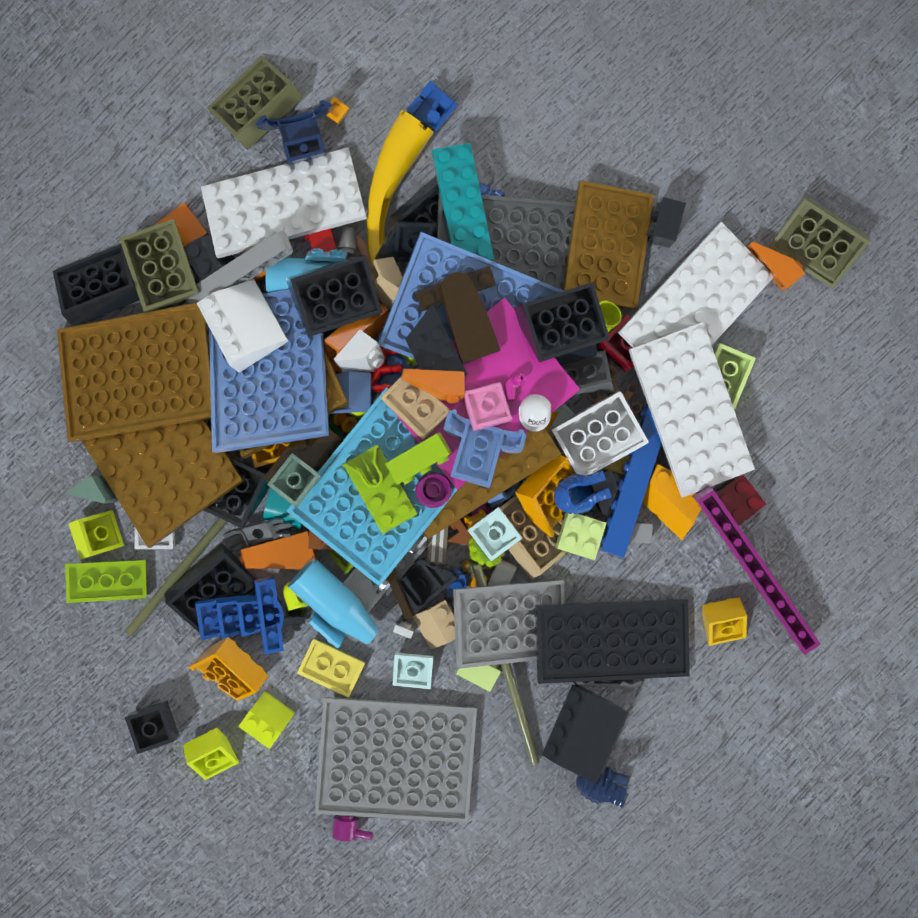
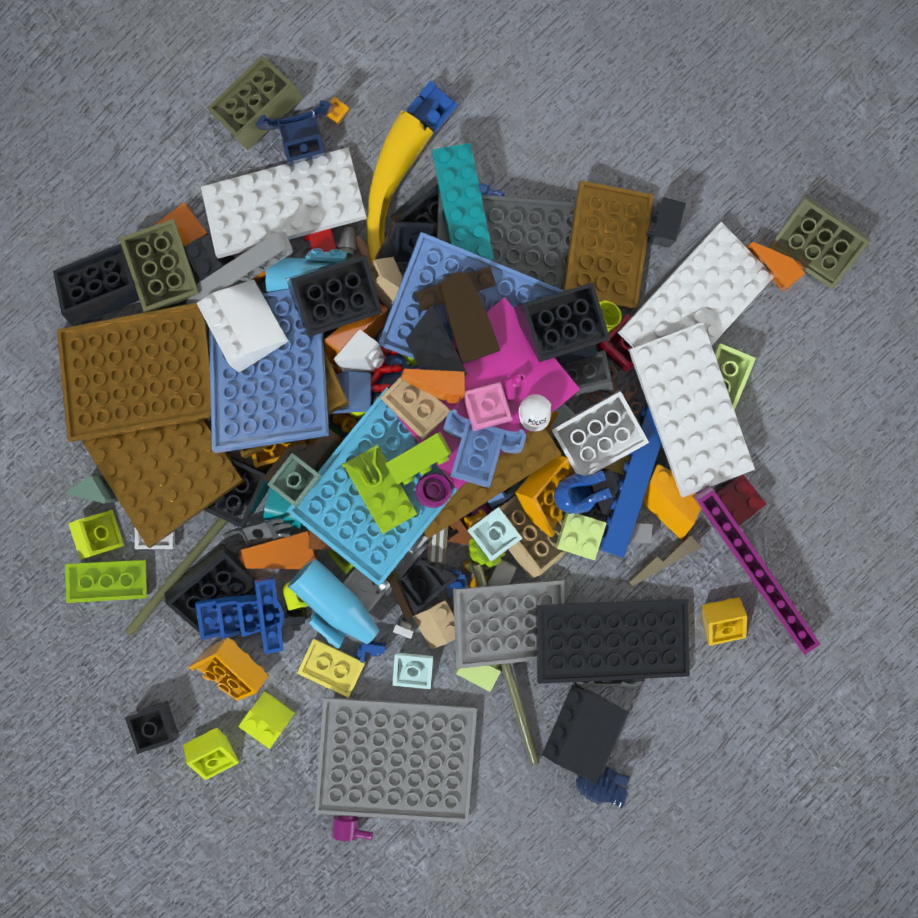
(373, 647): none -> blue bracket
(655, 564): none -> dark tan slope

